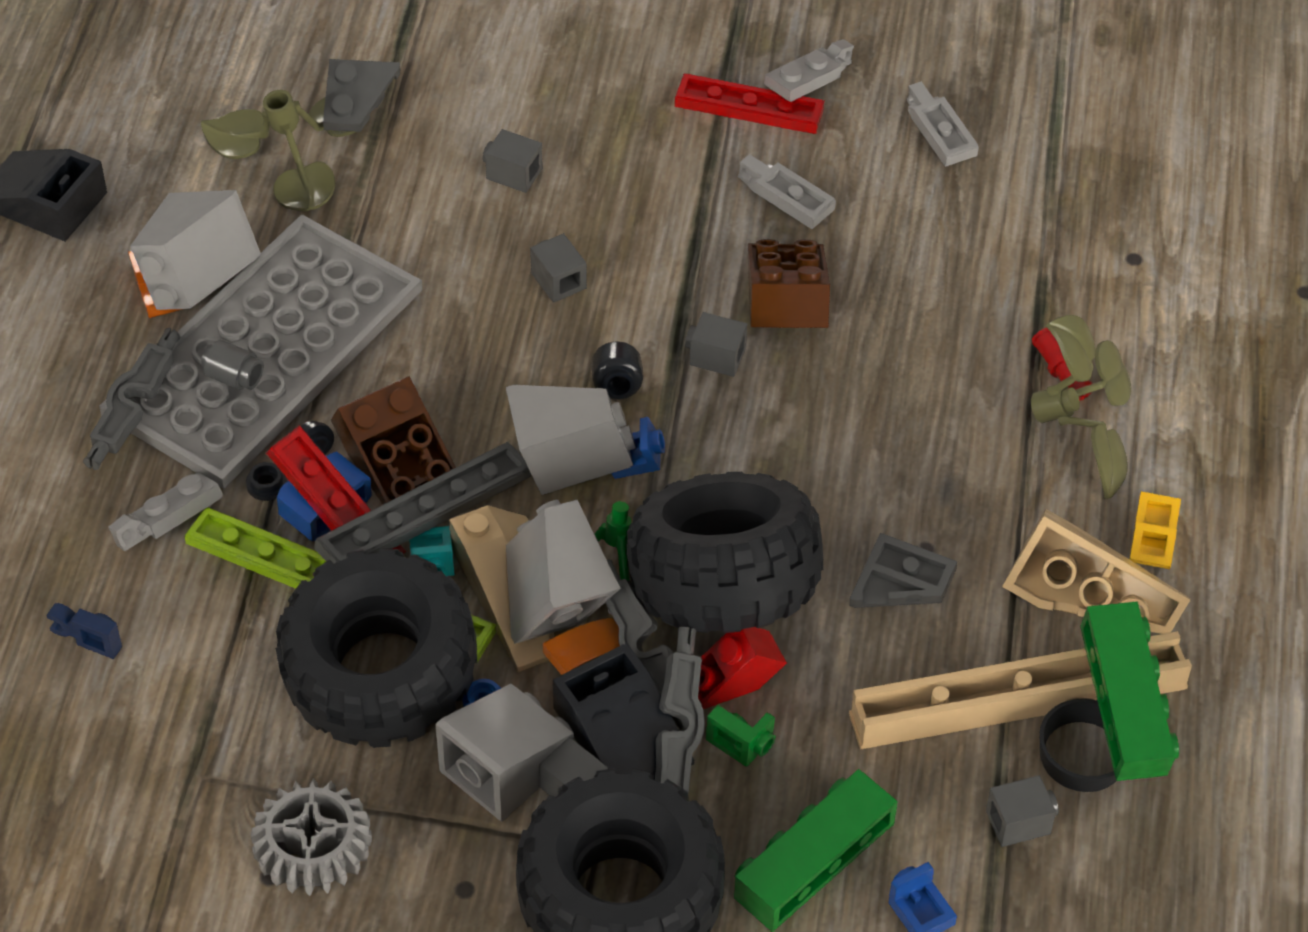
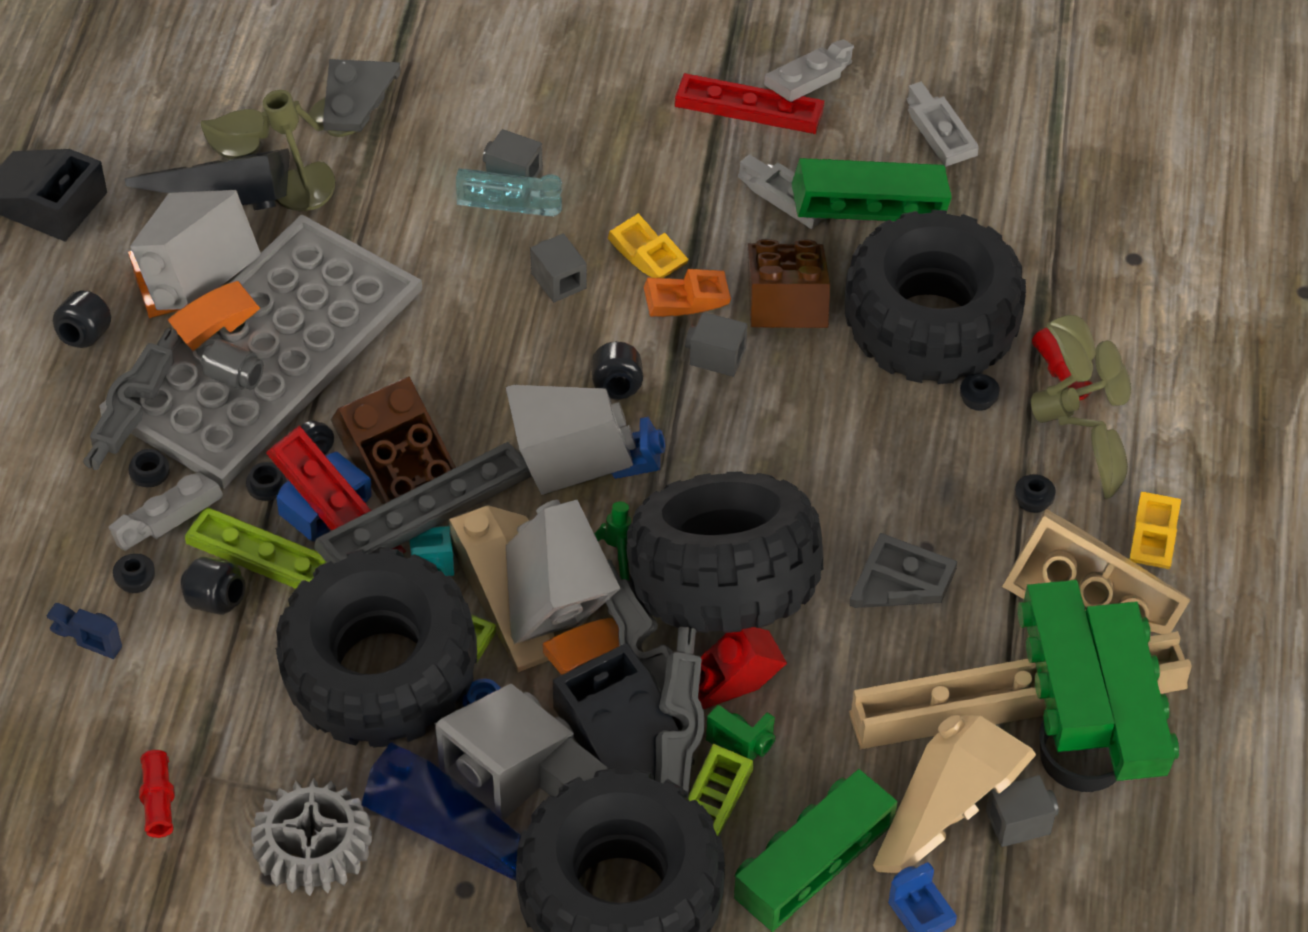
(81, 319): none -> black head
(134, 581): none -> black plate
(148, 460): none -> black plate
(156, 794): none -> red pin
(213, 585): none -> black head
(219, 308): none -> orange slope
(255, 177): none -> black wedge
(439, 808): none -> clear blue wedge
(509, 192): none -> clear light blue plate
(646, 250): none -> yellow slope
(694, 294): none -> orange slope
(731, 762): none -> lime slope
(868, 189): none -> green brick
(941, 258): none -> black tyre
(953, 774): none -> tan wedge
(979, 391): none -> black plate
(1031, 500): none -> black plate
(1066, 666): none -> green brick

